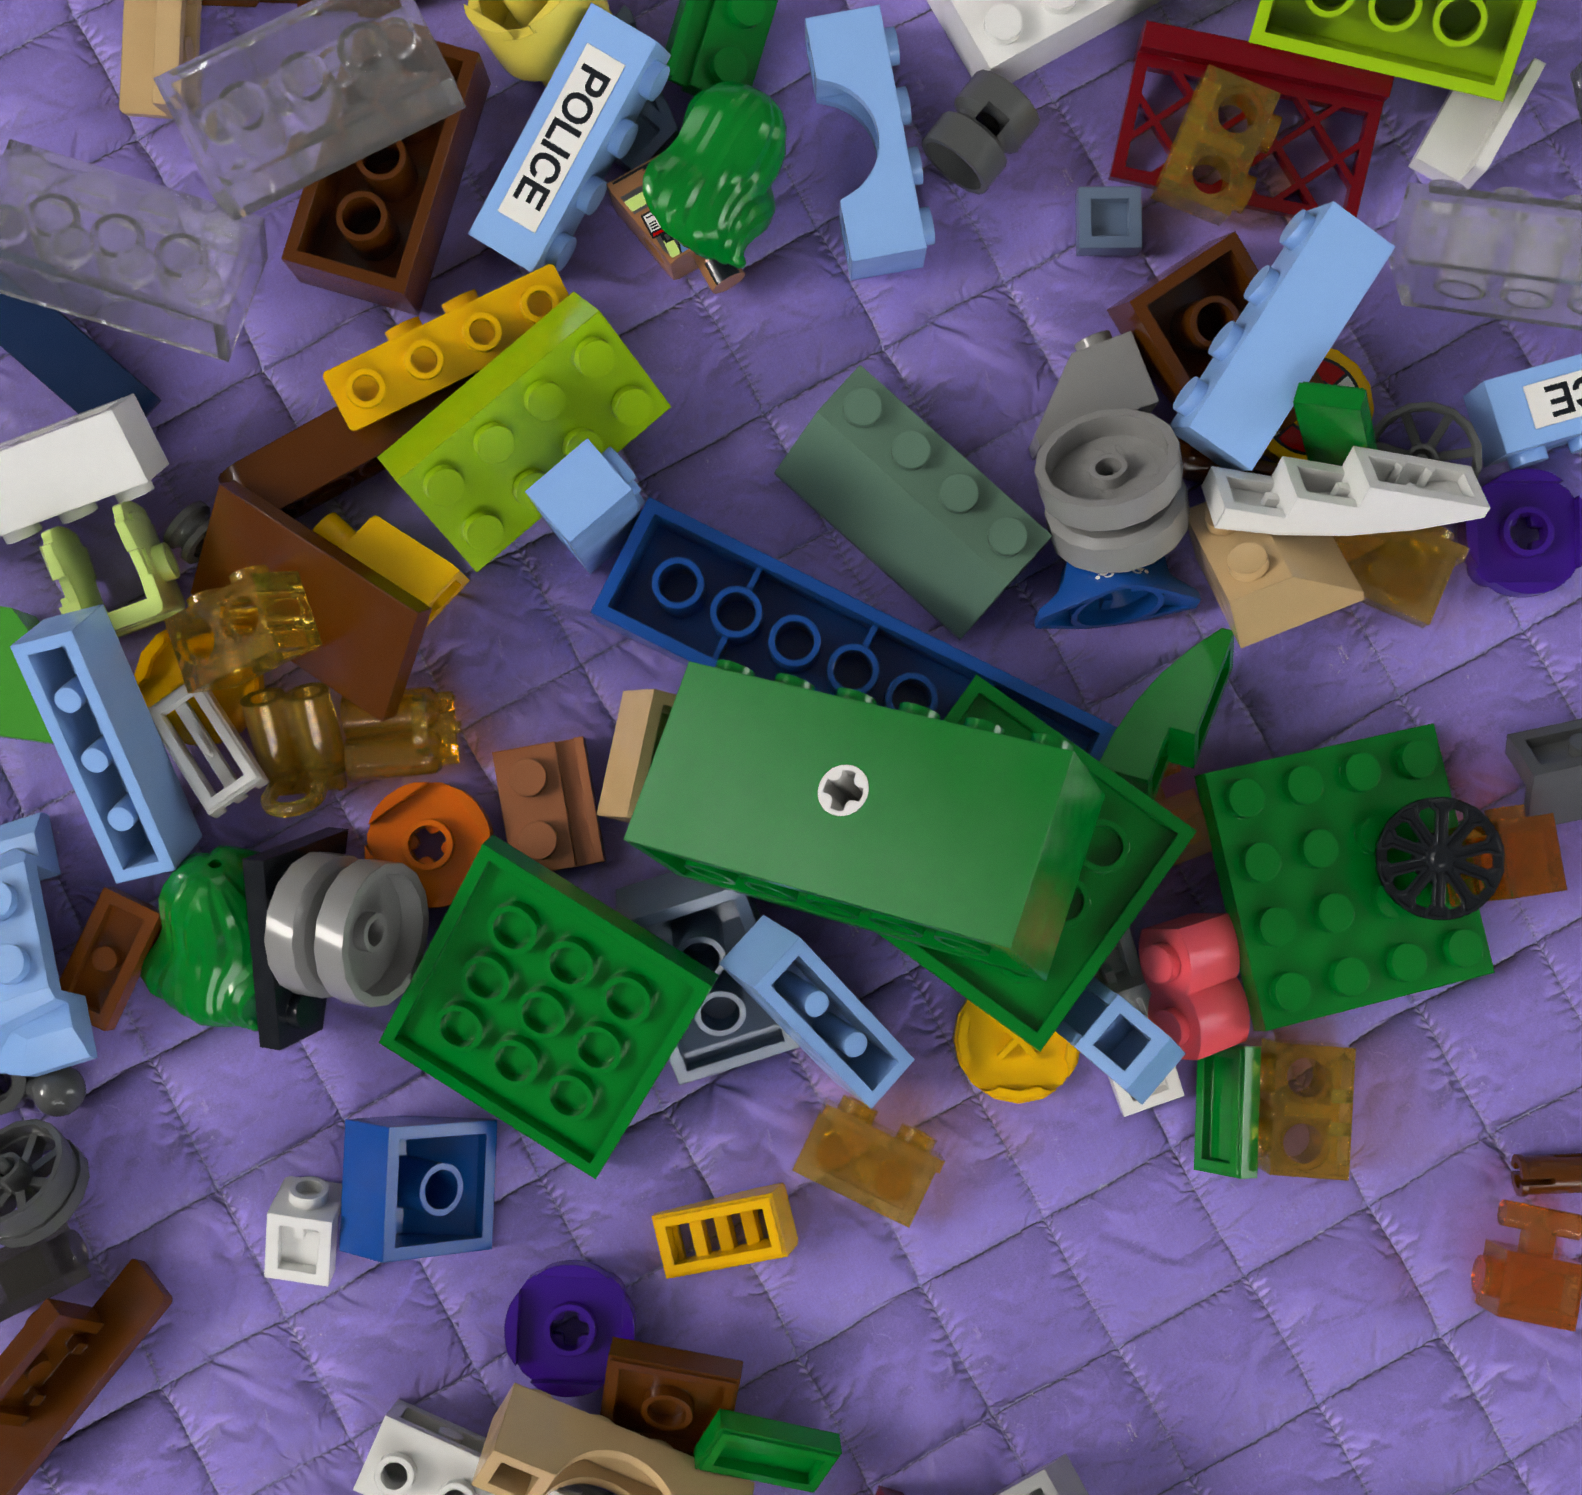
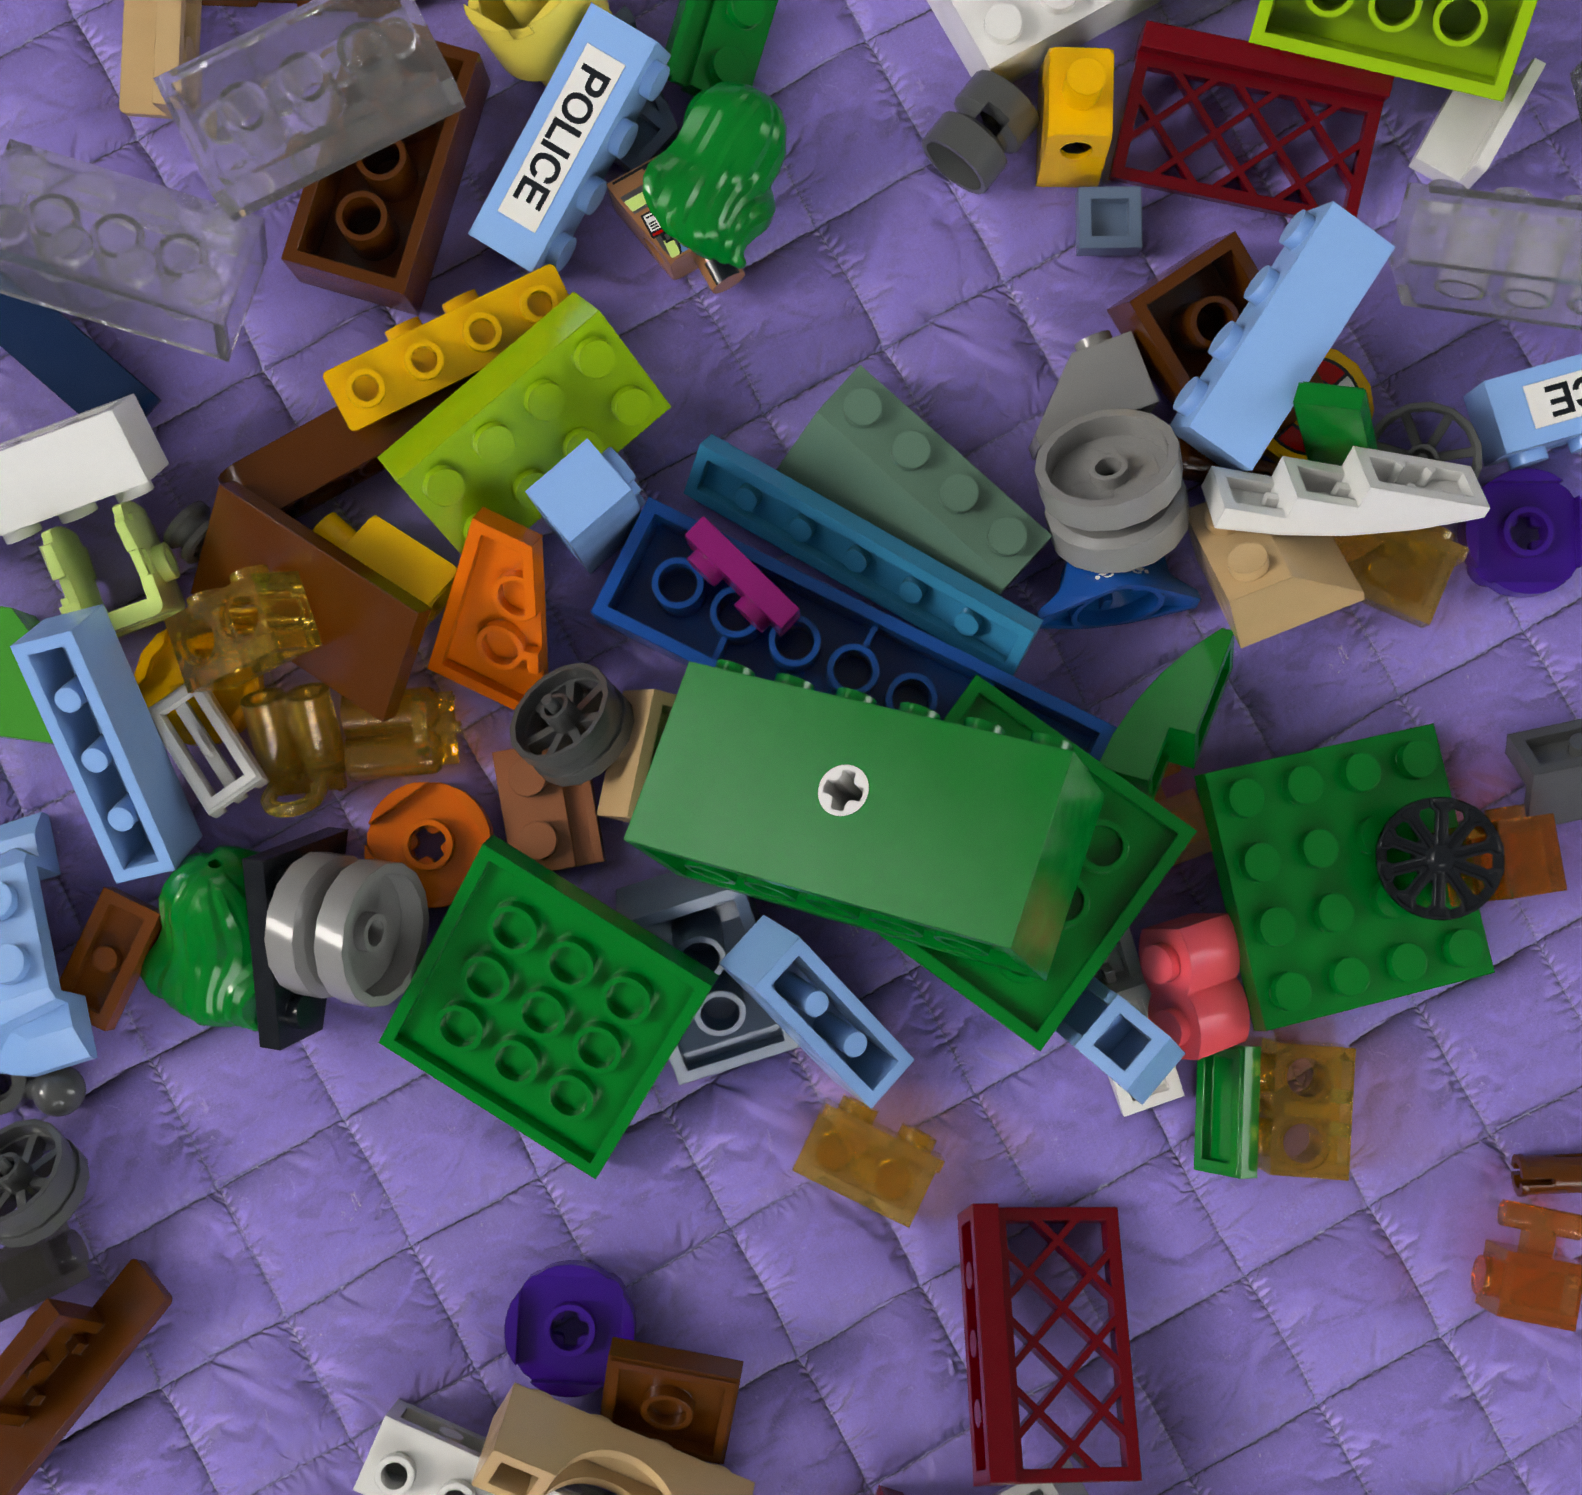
(303, 1231): white bracket -> none
(417, 1186): blue slope -> none
(495, 612): none -> orange wing
(564, 716): none -> dark grey wheel
(719, 559): none -> magenta plate
(767, 1450): green tile -> none
(778, 1220): yellow slope -> none
(853, 71): light blue arch -> none
(861, 555): none -> dark azure plate
(991, 1345): none -> dark red fence
(1005, 1063): yellow tile -> none
(1074, 108): none -> yellow torso
(1205, 142): clear yellow brick -> none

